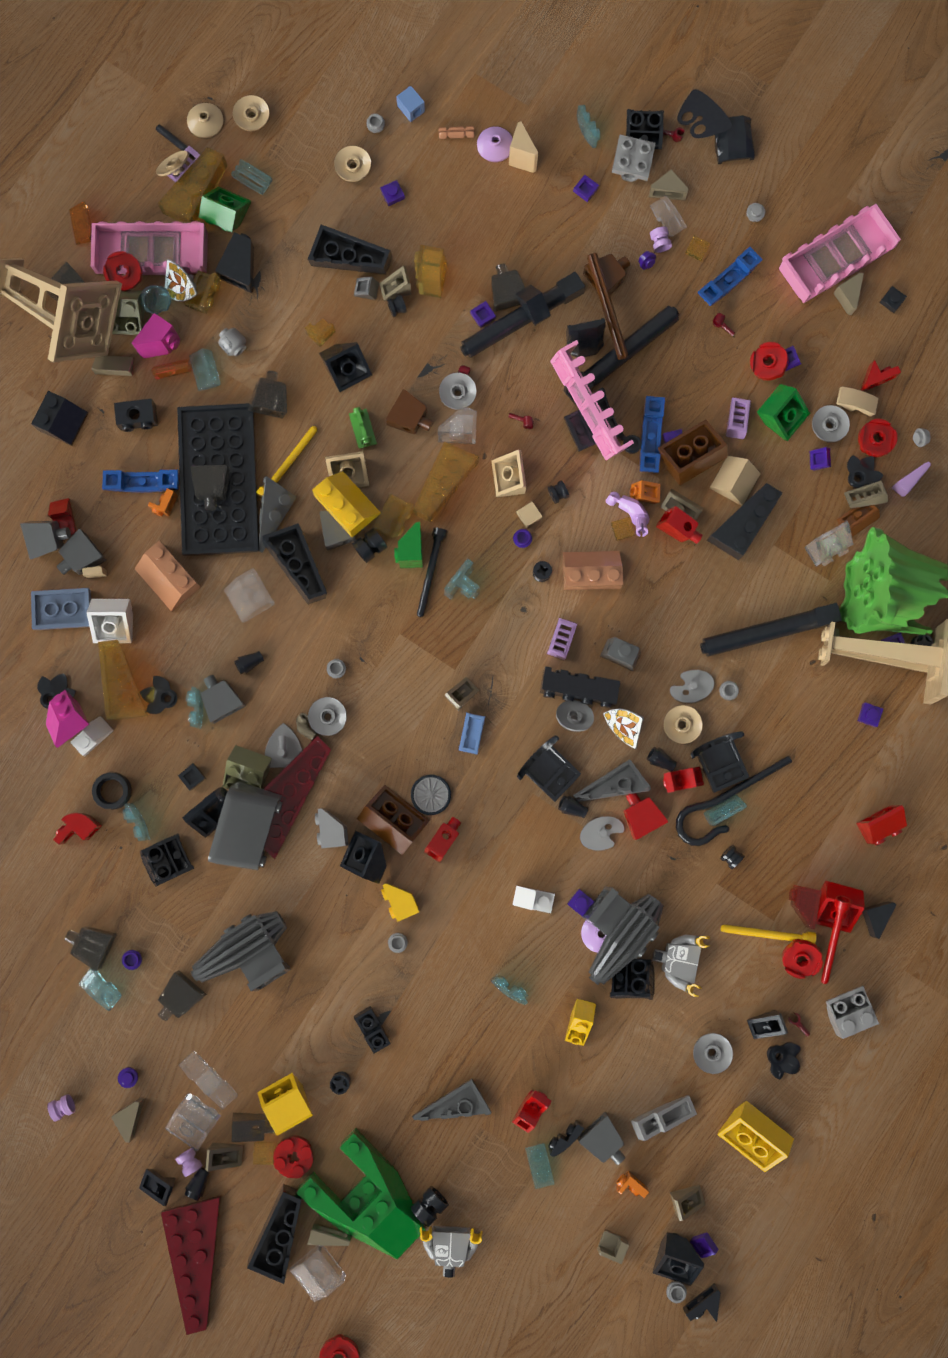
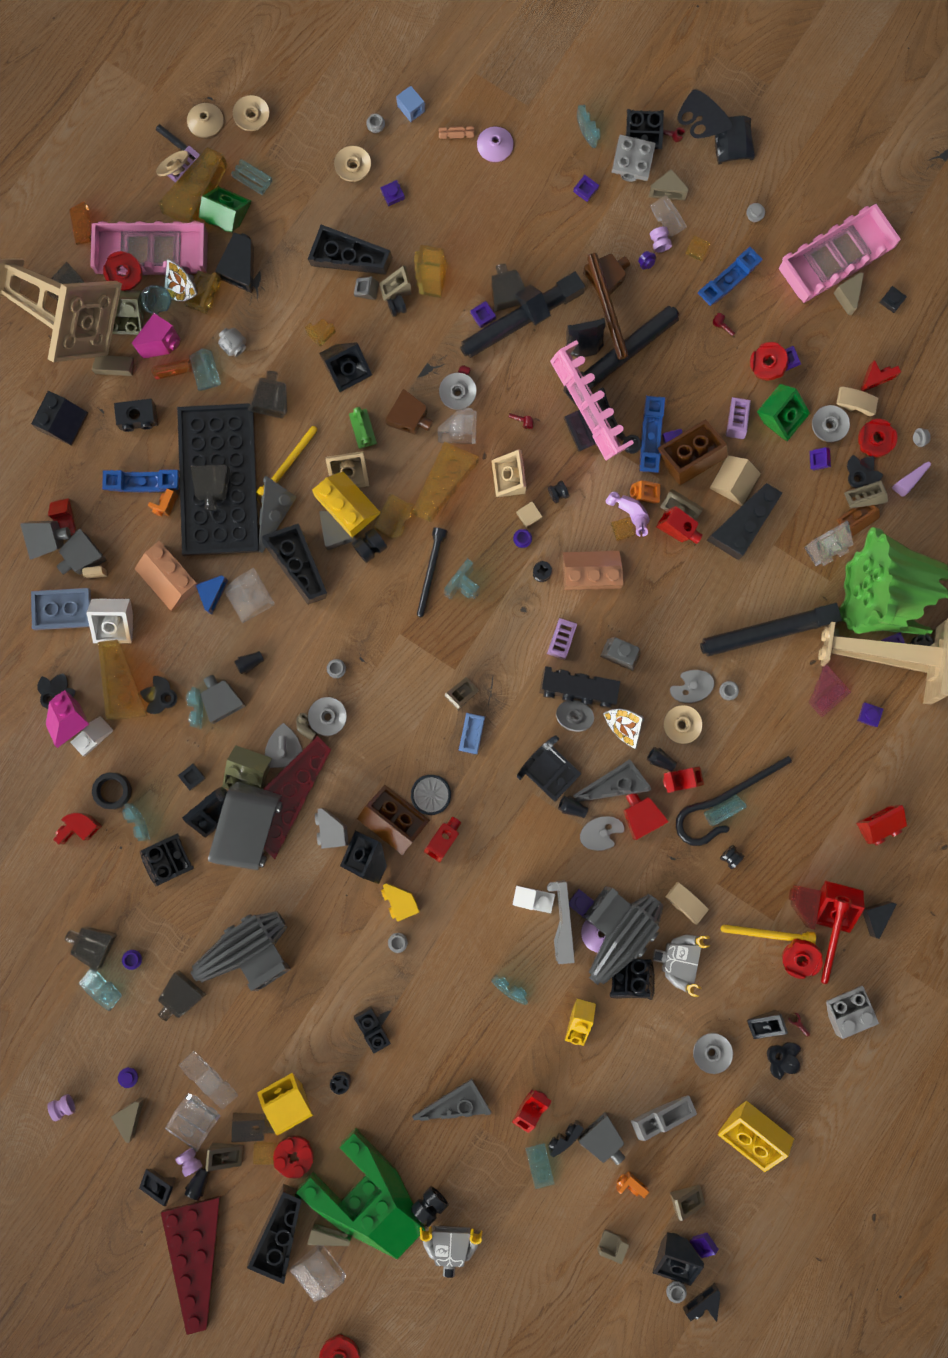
(211, 591): none -> blue slope
(410, 548): green slope -> none
(522, 150): tan slope -> none
(563, 938): none -> light grey piece
(687, 903): none -> tan slope
(721, 761): black piece -> none
(828, 692): none -> clear pink wing

